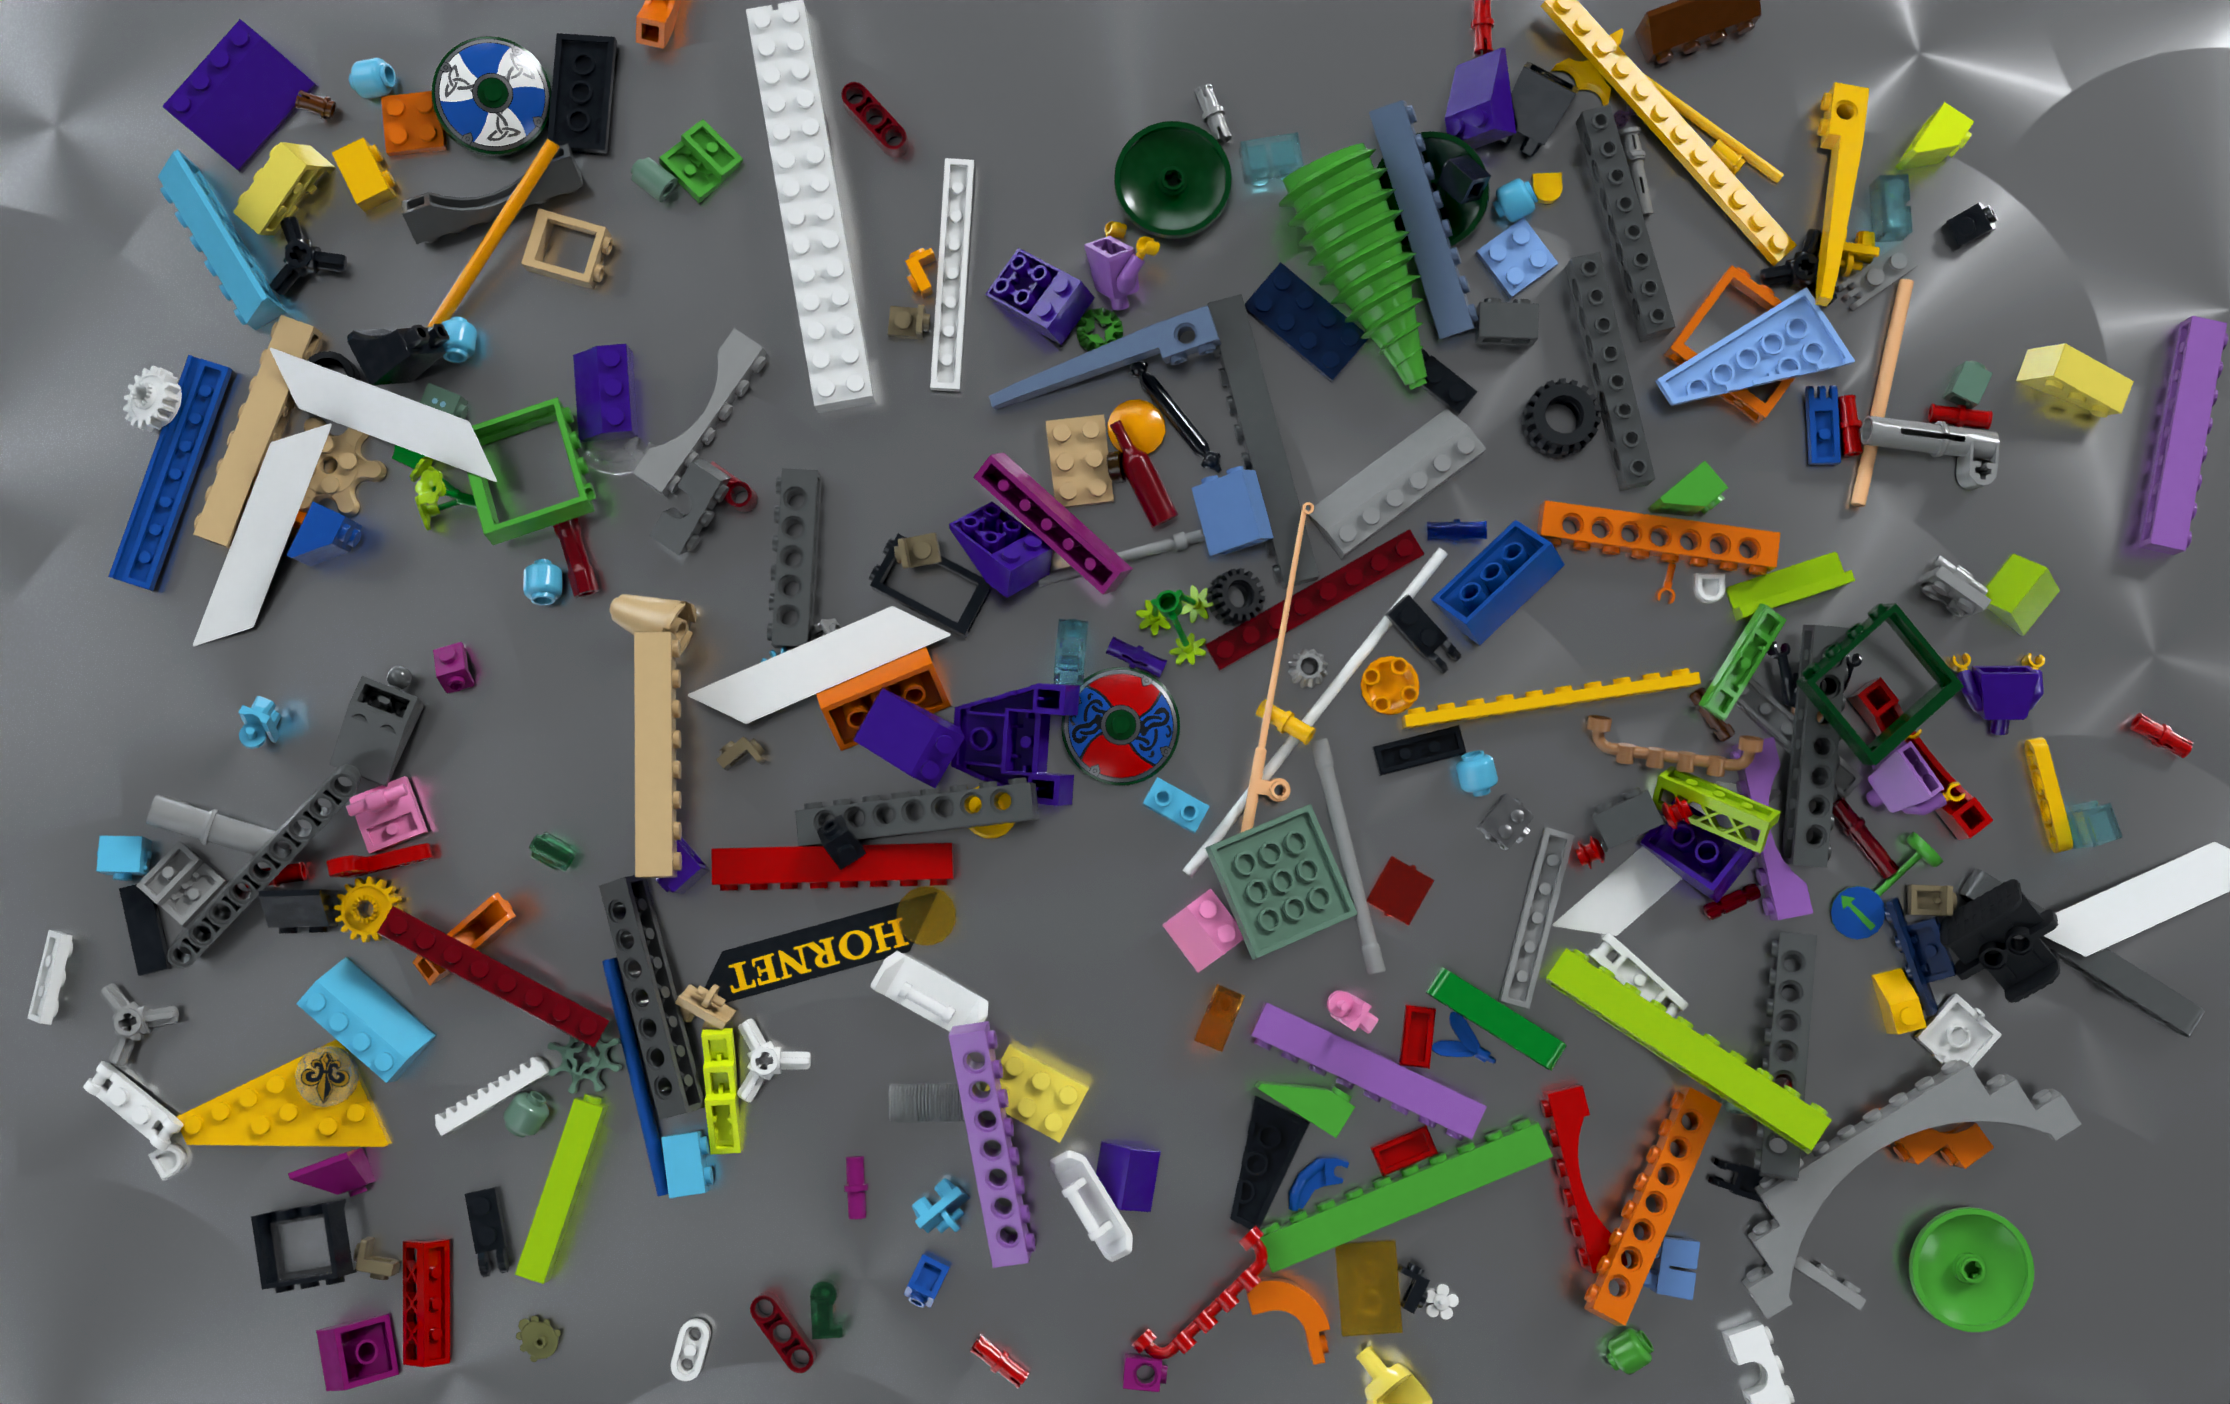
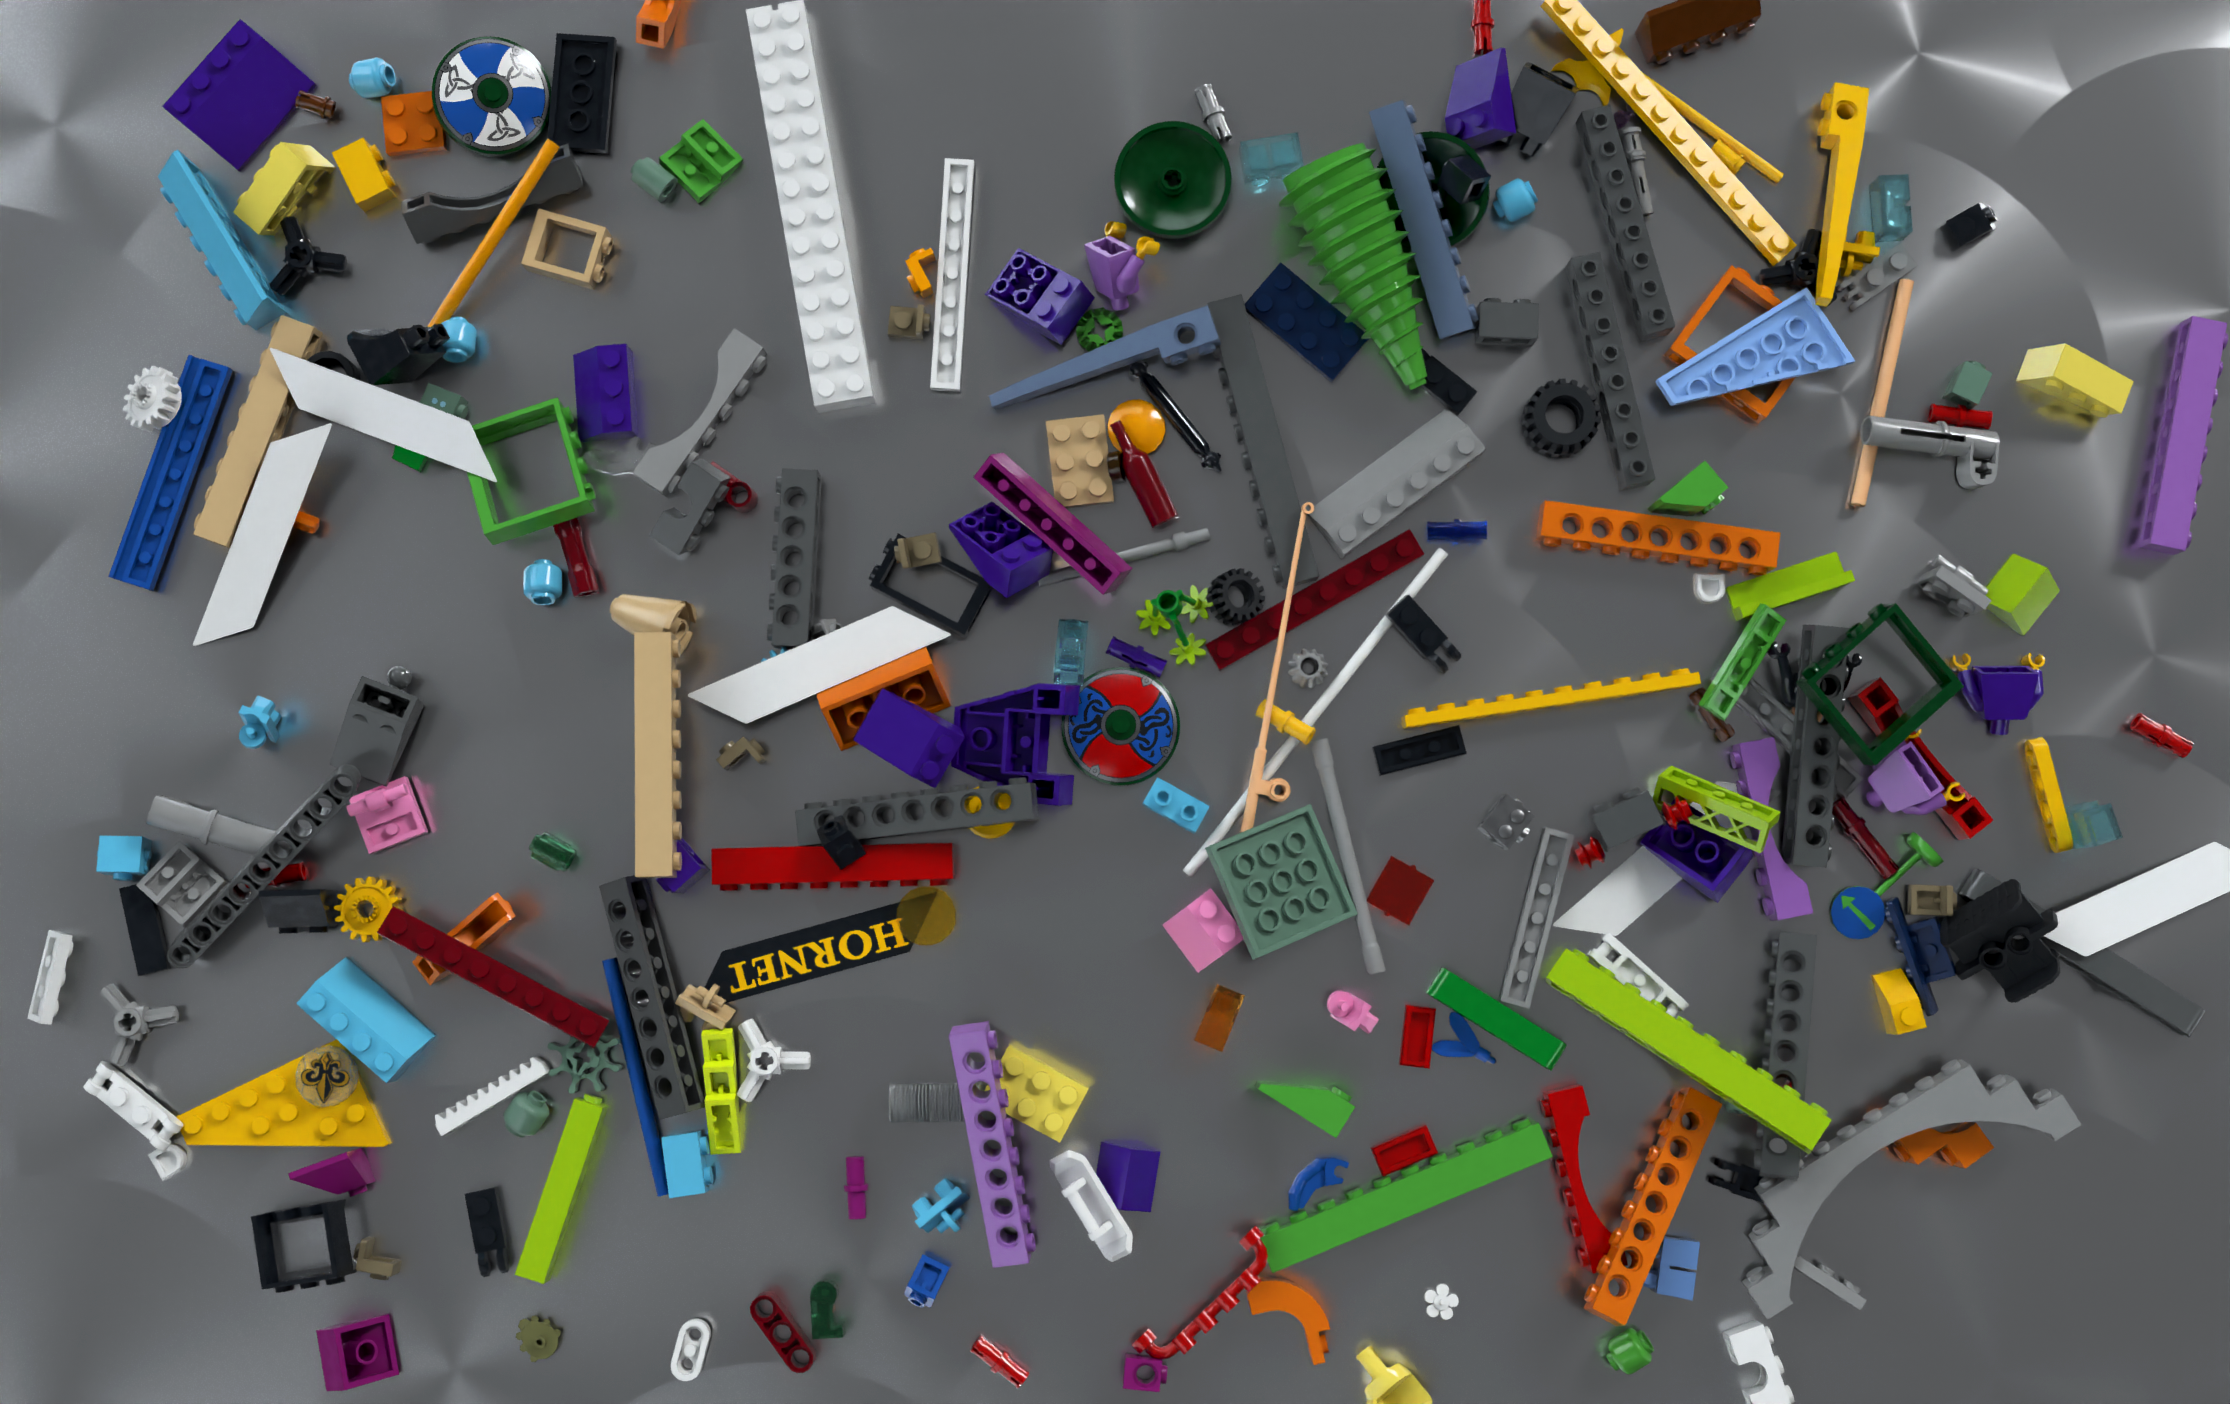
(324, 536): blue slope -> none
(350, 471): tan plate -> none
(357, 866): red beam -> none
(429, 1303): red fence -> none
(431, 488): lime plant -> none
(452, 667): magenta bracket -> none
(871, 107): dark red beam -> none
(928, 992): white piece -> none
(1232, 511): medium blue brick -> none
(1268, 1153): black wing -> none
(1367, 1070): medium lavender brick -> none
(1368, 1288): clear yellow tile -> none
(1390, 685): light orange dish -> none
(1415, 1294): black bracket -> none
(1476, 773): medium azure head -> none
(1498, 581): blue slope -> none
(1516, 258): light blue plate -> none
(1547, 186): yellow tile -> none
(1667, 585): orange hand -> none
(1685, 760): medium nougat bar -> none
(1732, 901): dark red axle -> none
(1823, 426): blue hinge -> none
(1849, 425): red pin -> none
(1938, 138): neon yellow slope -> none
(1957, 1033): white plate -> none
(1971, 1269): bright green dish -> none

